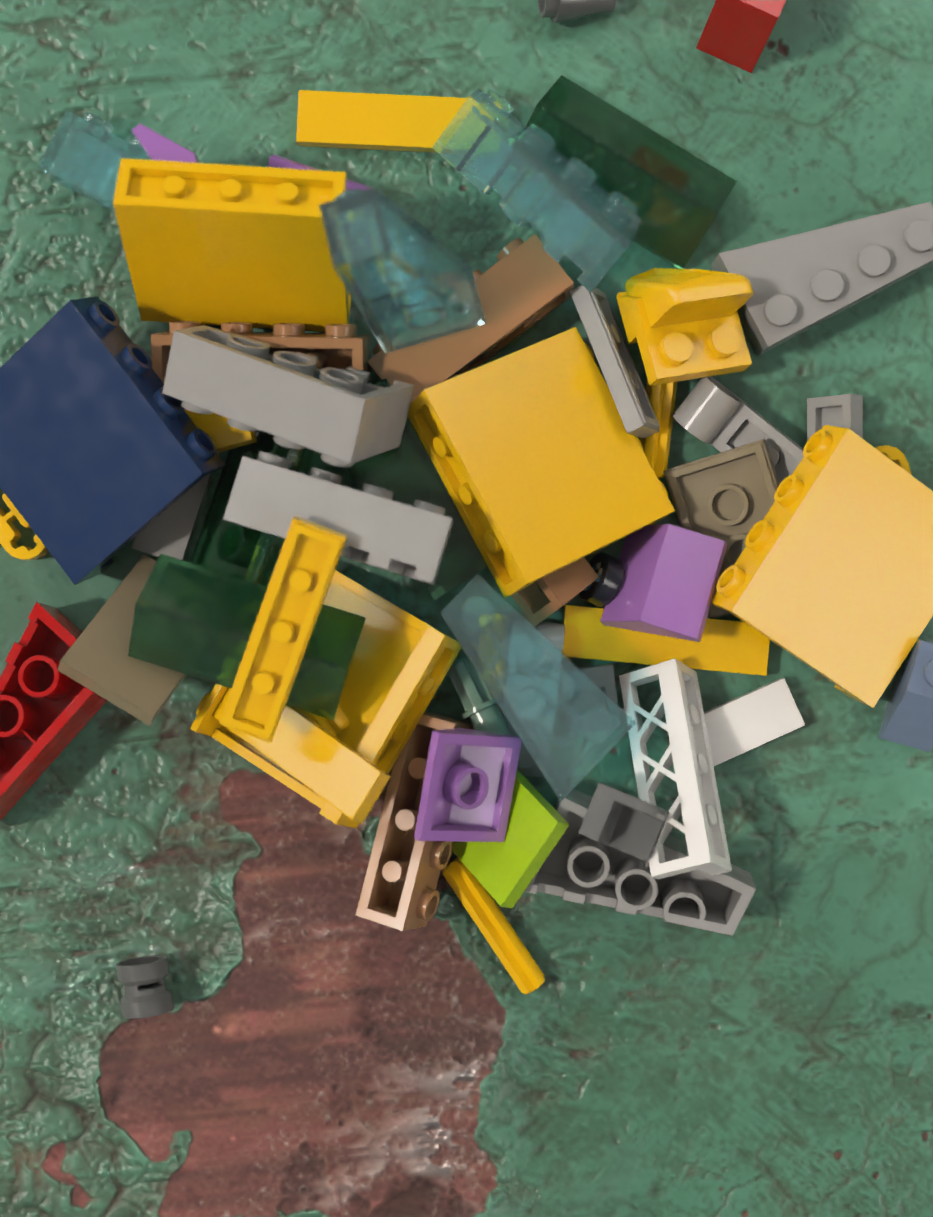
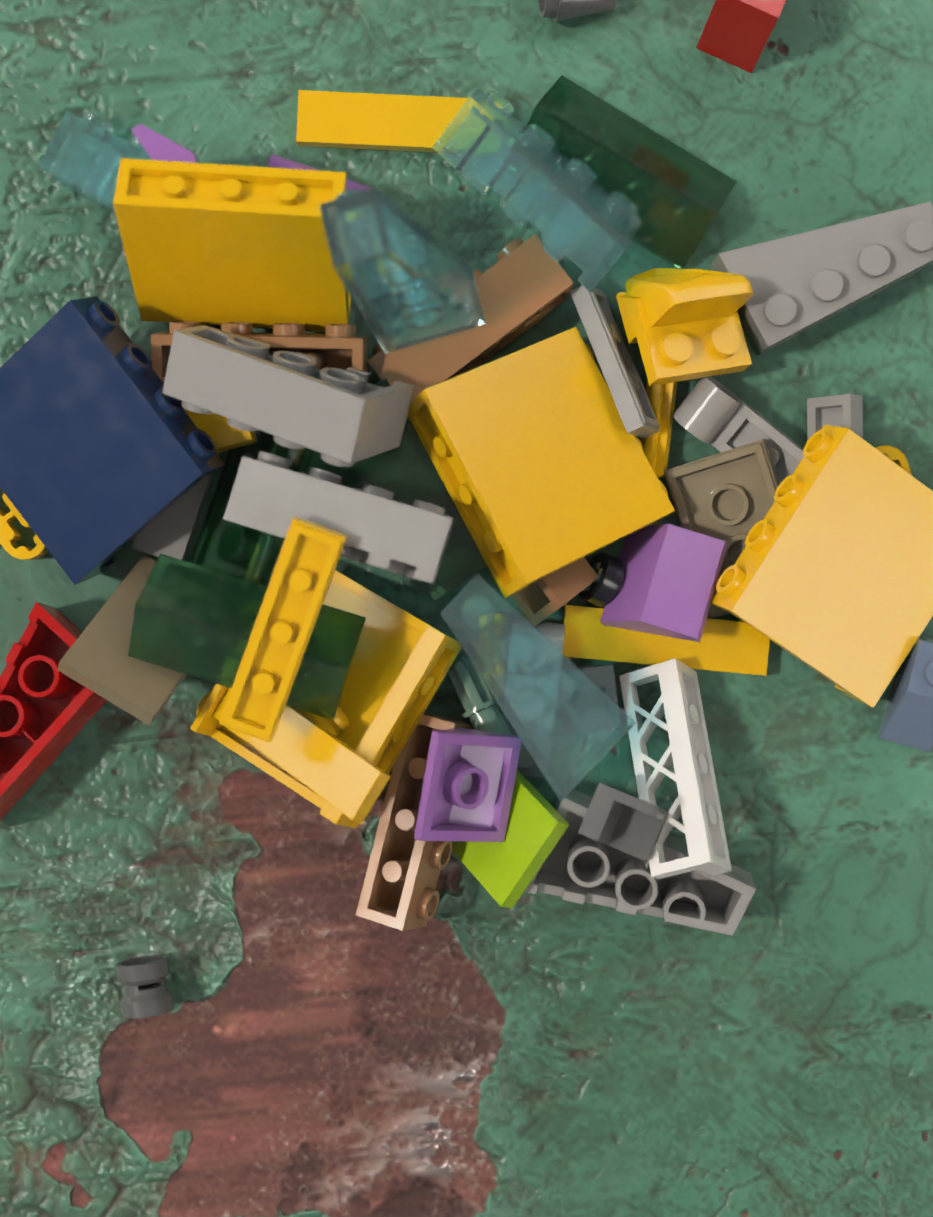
(494, 927): yellow axle -> none
(751, 720): white tile -> none

